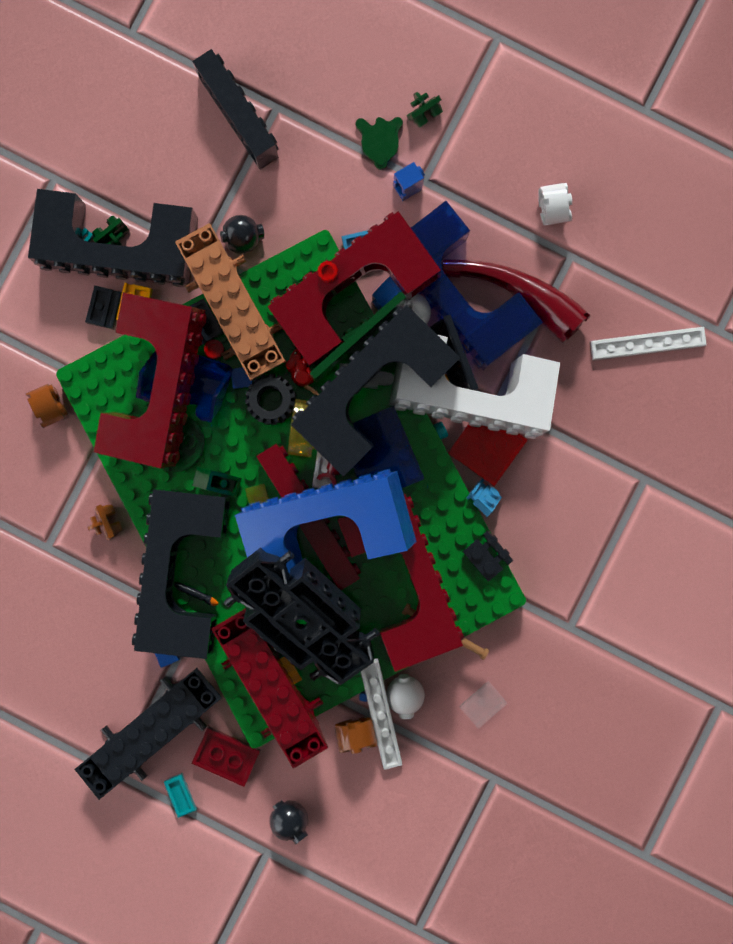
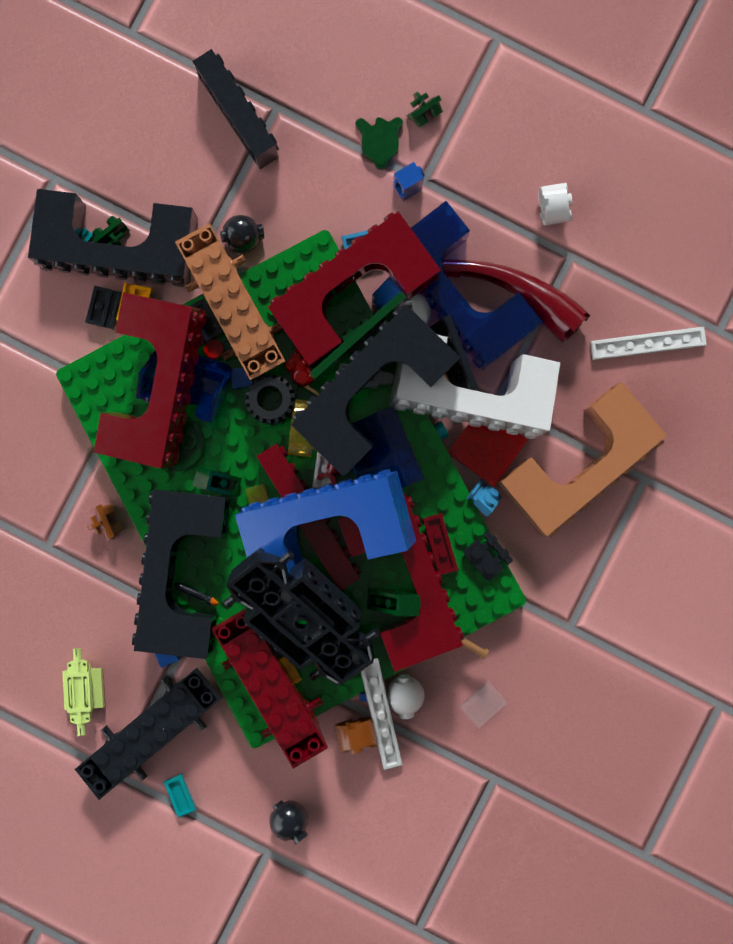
(45, 405): dark orange brick -> none
(82, 690): none -> yellowish green piece
(225, 756): dark red plate -> none
(328, 272): red tile -> none
(393, 602): none -> dark green brick
(440, 544): none -> dark red plate
(628, 439): none -> nougat arch

